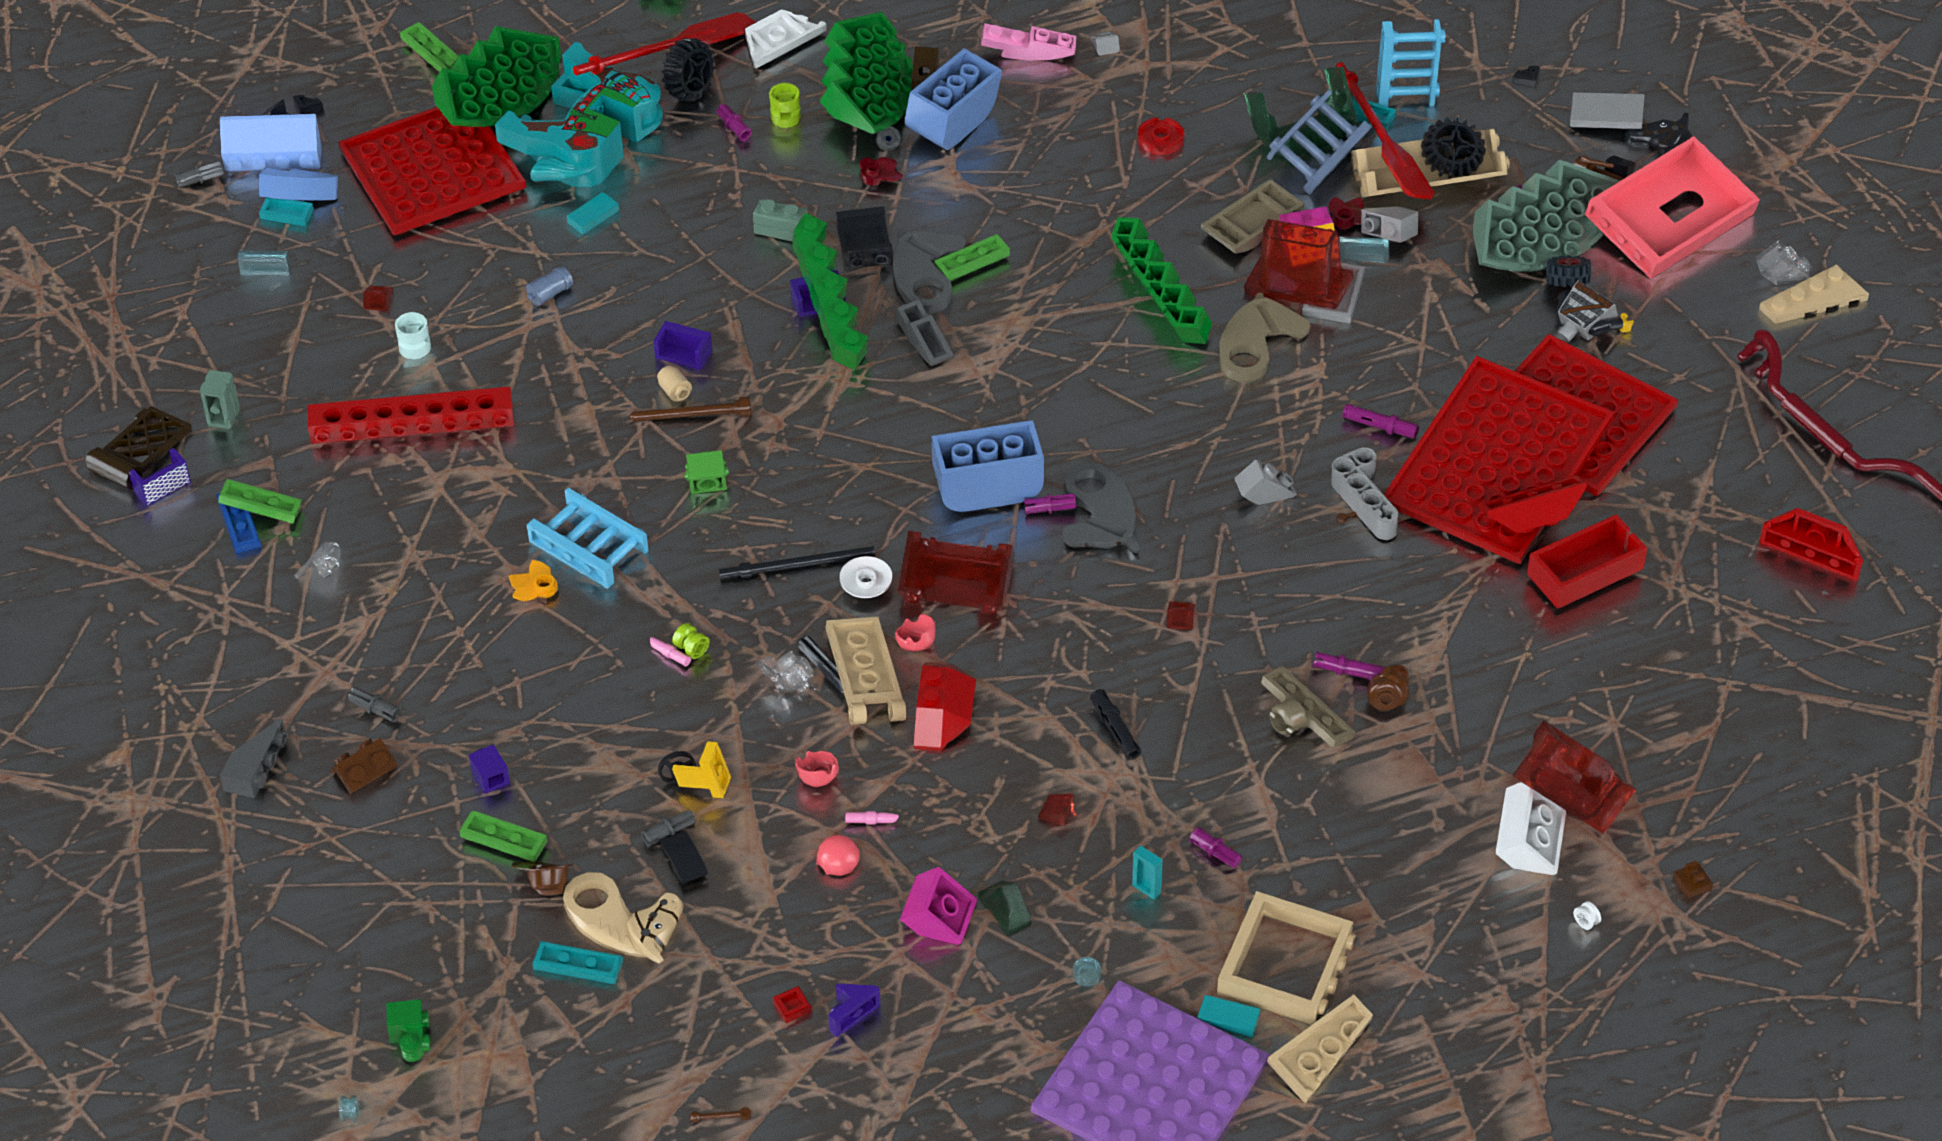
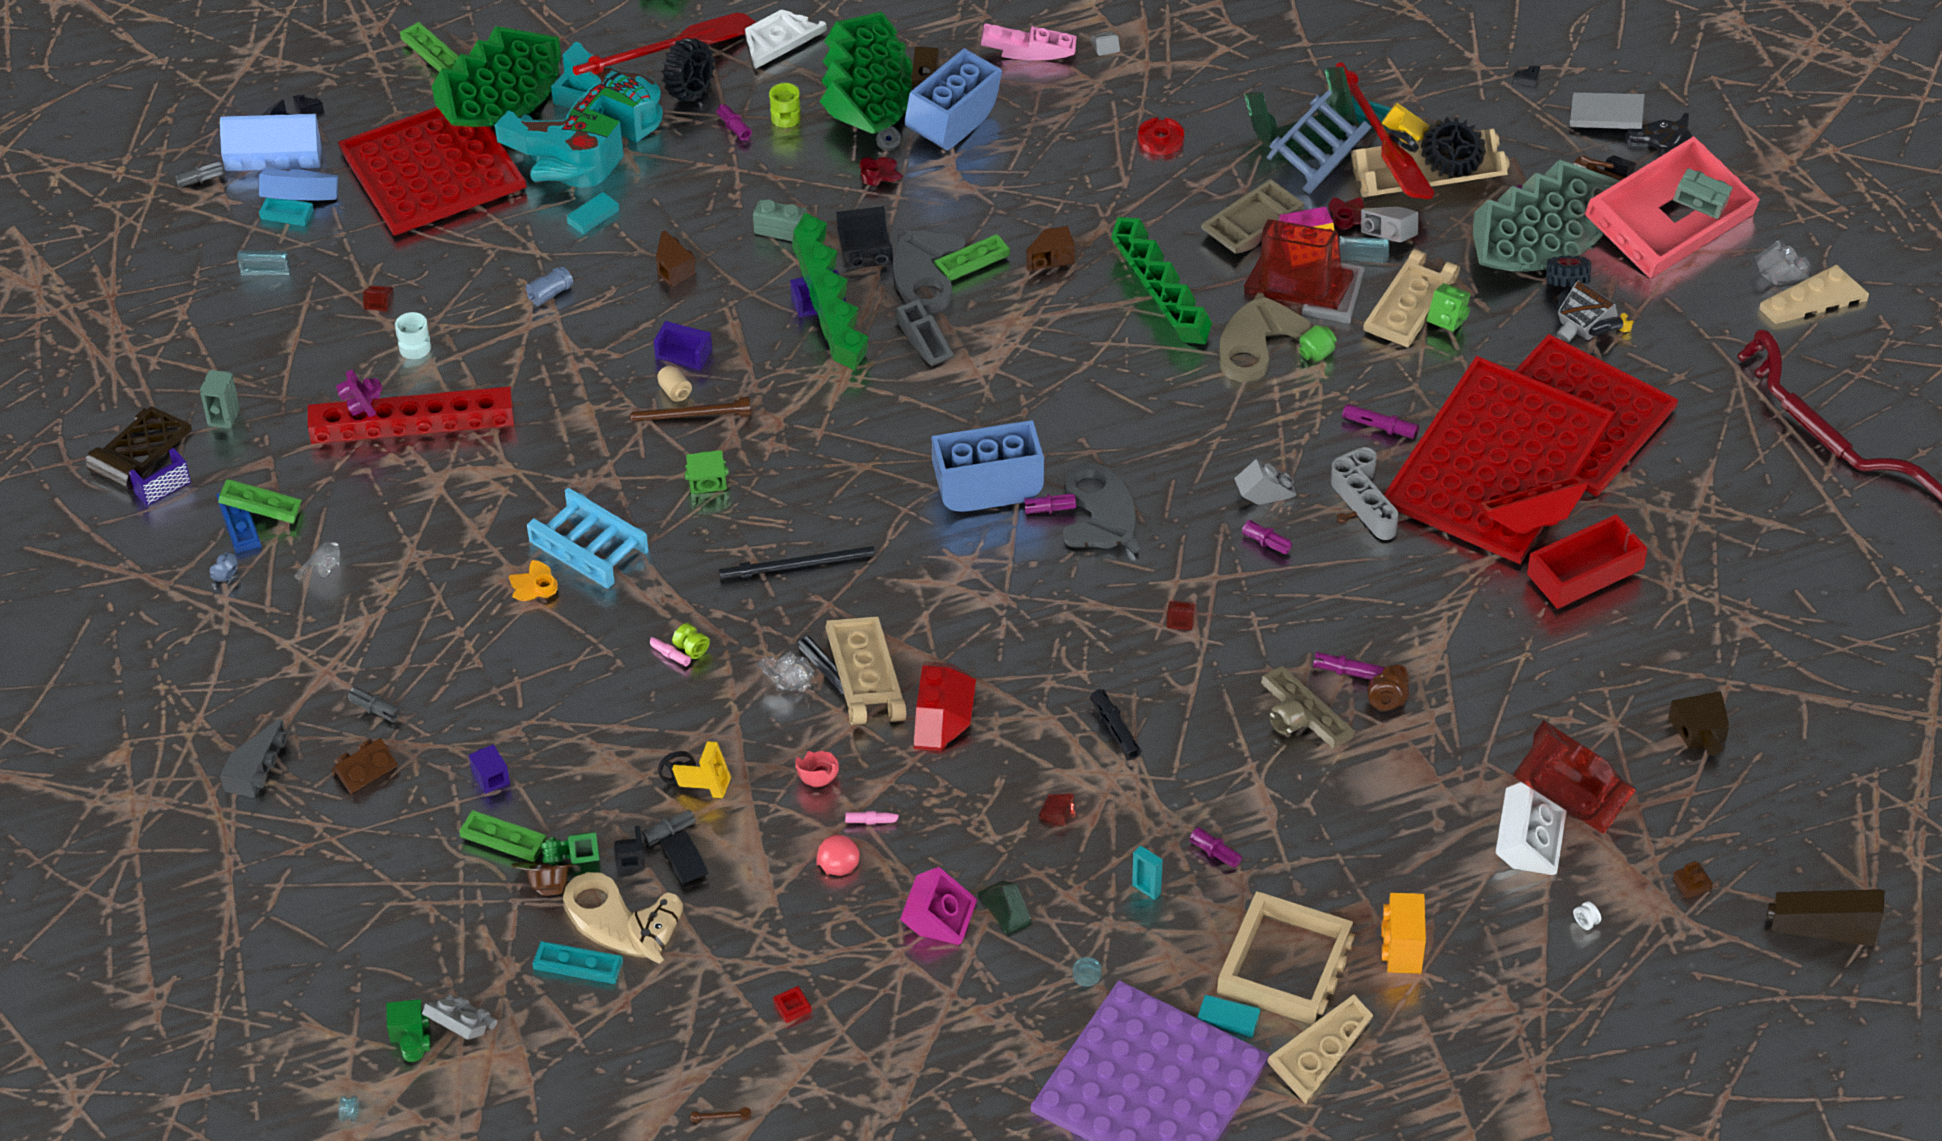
(224, 568): none -> sand blue plate
(362, 392): none -> magenta hips
(460, 1016): none -> light grey plate
(578, 848): none -> green brick
(629, 852): none -> black panel
(673, 260): none -> reddish brown slope
(855, 1004): dark purple slope -> none
(865, 577): white dish -> none
(916, 635): coral hair -> none
(955, 573): clear red windscreen -> none
(1051, 249): none -> reddish brown slope
(1266, 537): none -> magenta axle
(1317, 343): none -> bright green head
(1388, 55): medium azure fence -> none
(1404, 933): none -> light orange brick
(1405, 126): none -> yellow piece
(1408, 300): none -> tan hinge
(1449, 307): none -> bright green head
(1701, 721): none -> dark brown torso
(1703, 193): none -> sand green brick
(1814, 541): red wedge -> none
(1829, 915): none -> dark brown slope

